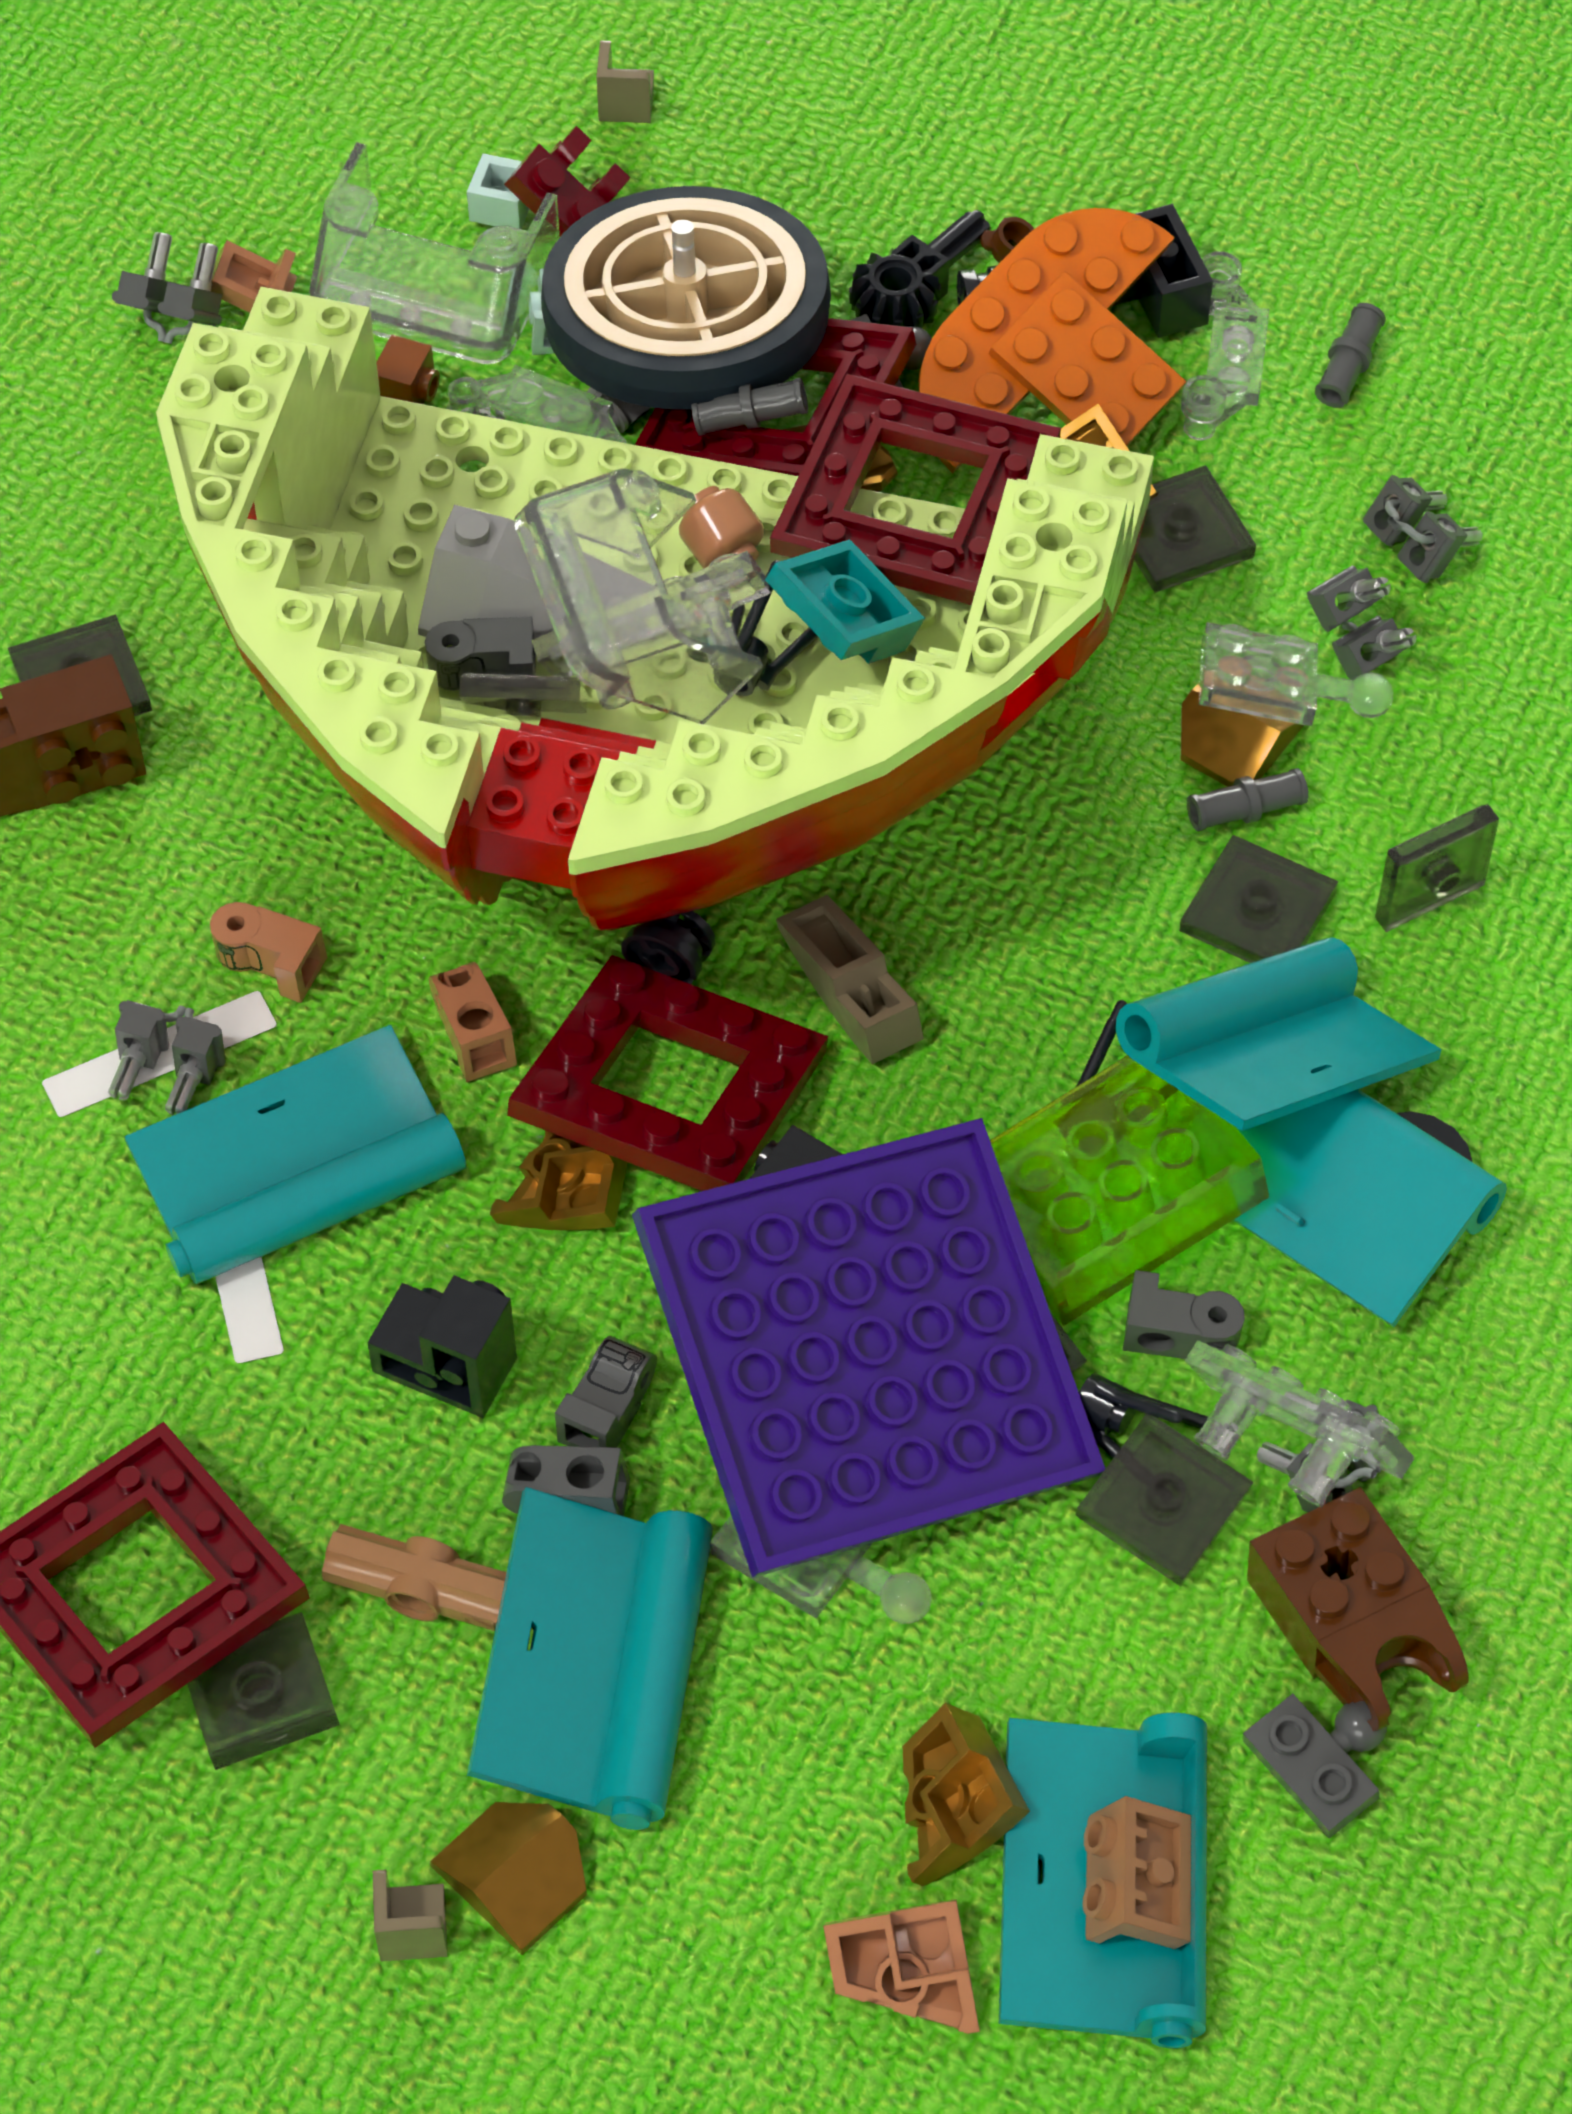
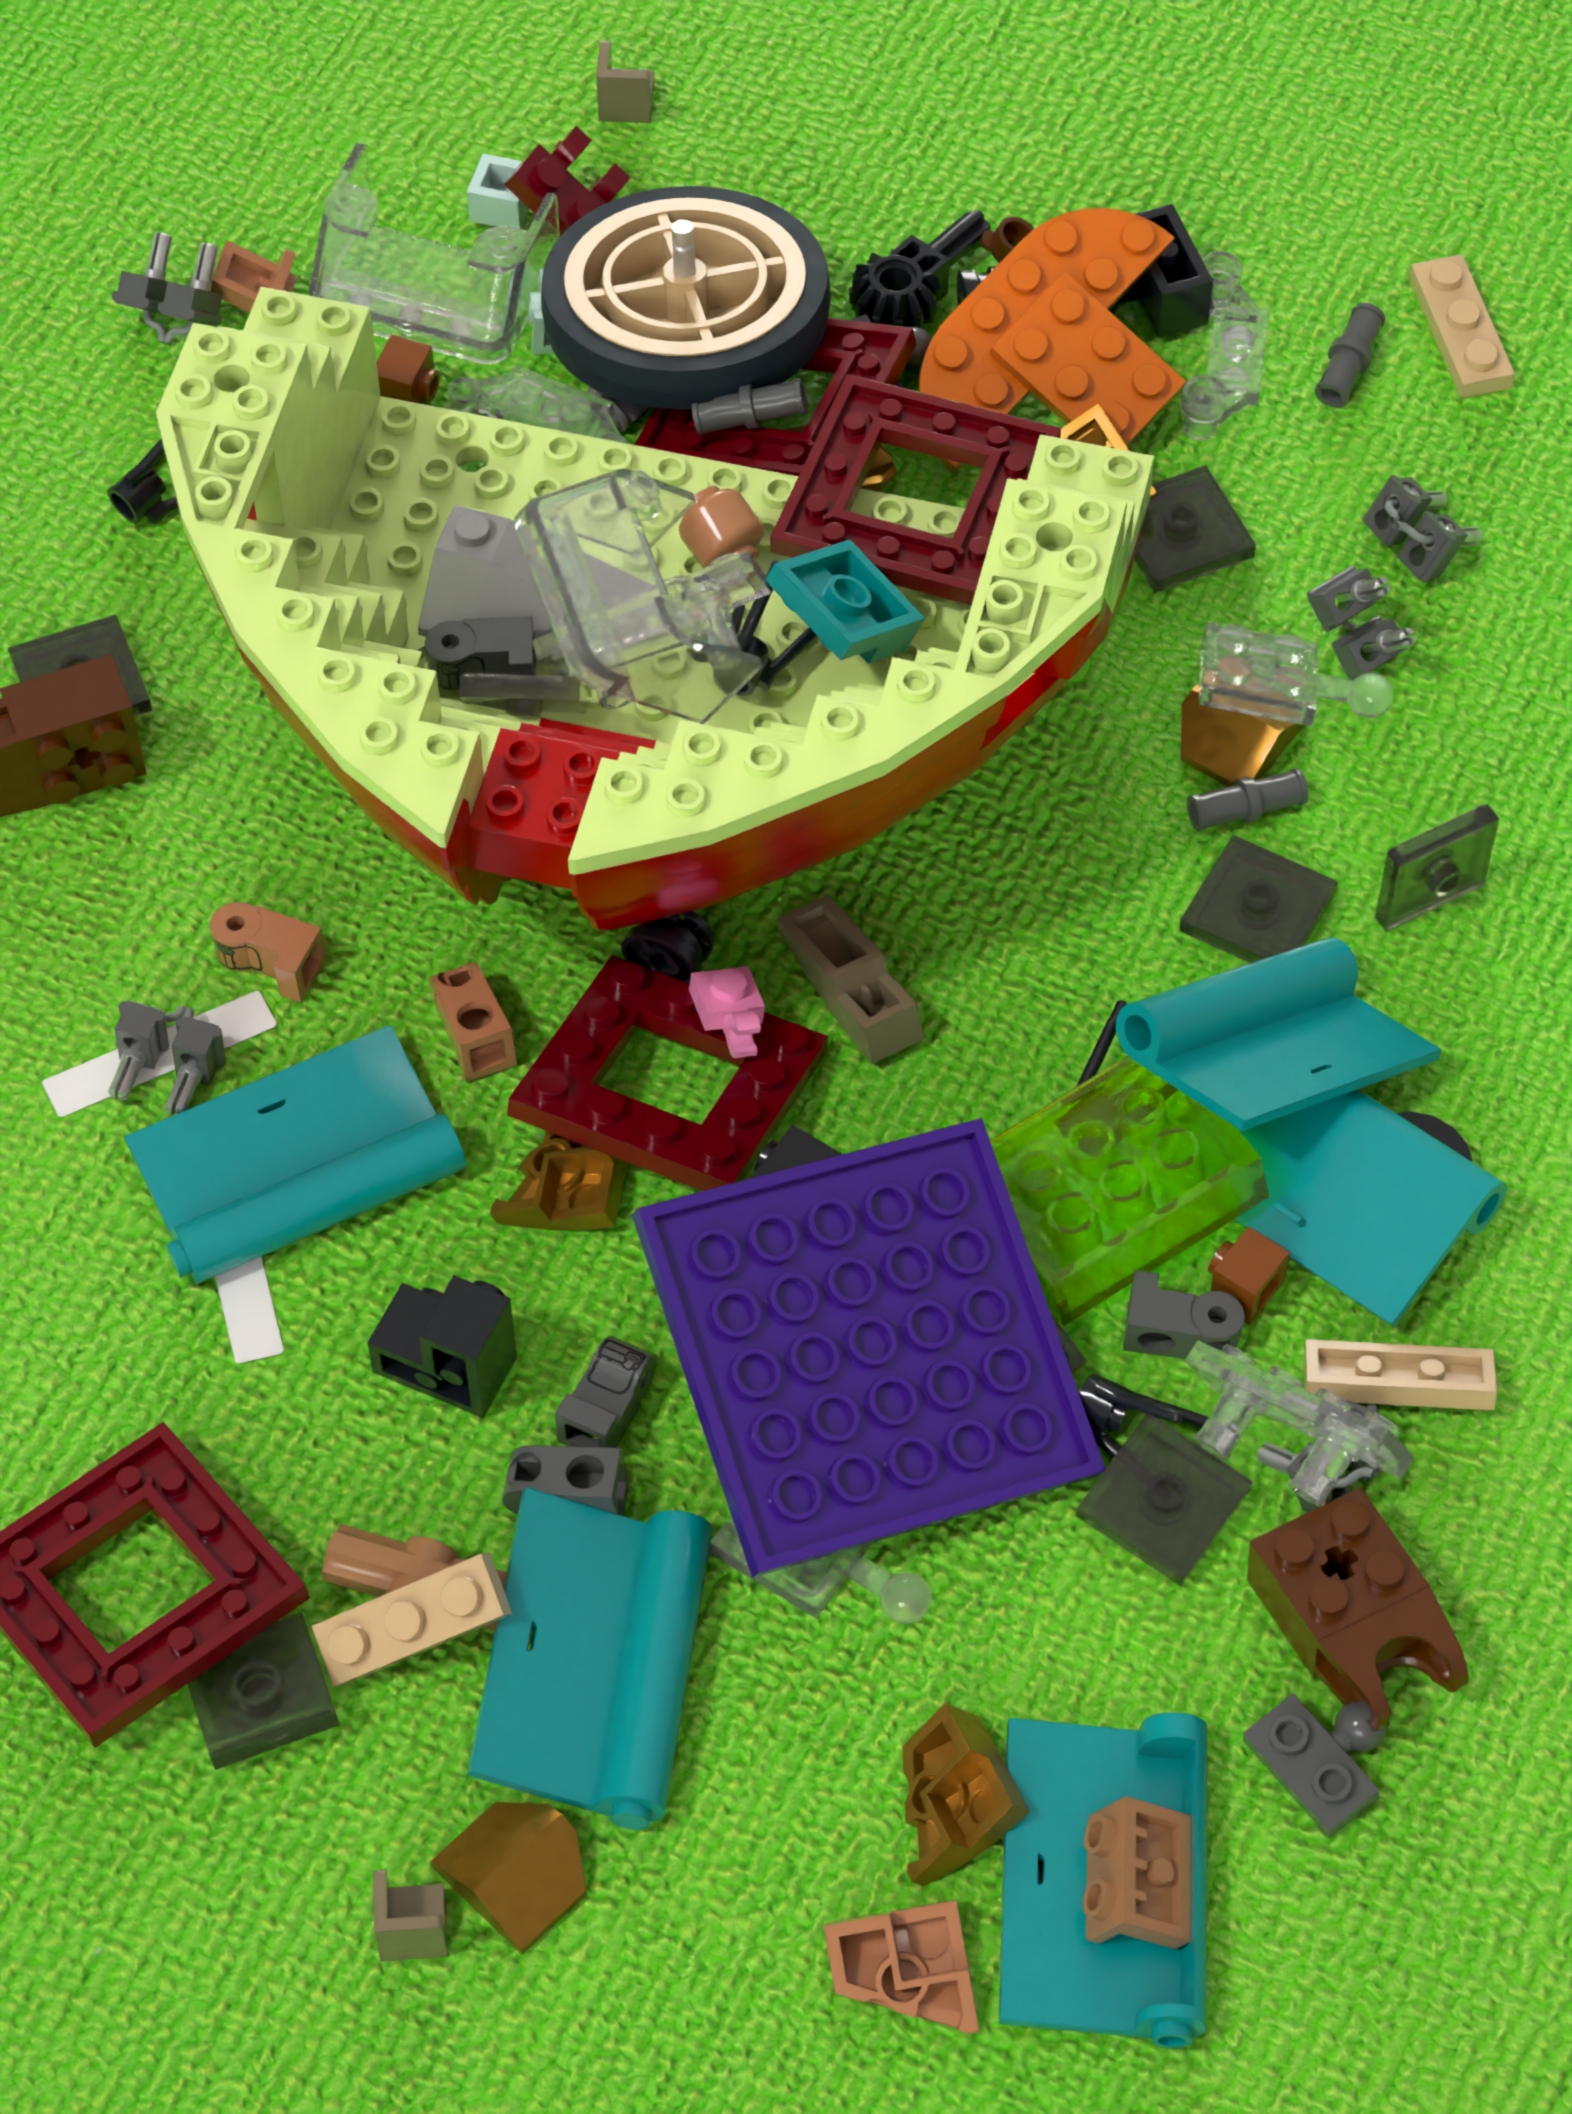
(141, 490): none -> black plant
(412, 1619): none -> tan plate
(729, 1002): none -> bright pink plate
(1249, 1271): none -> dark orange plate
(1402, 1374): none -> tan plate
(1461, 326): none -> tan plate

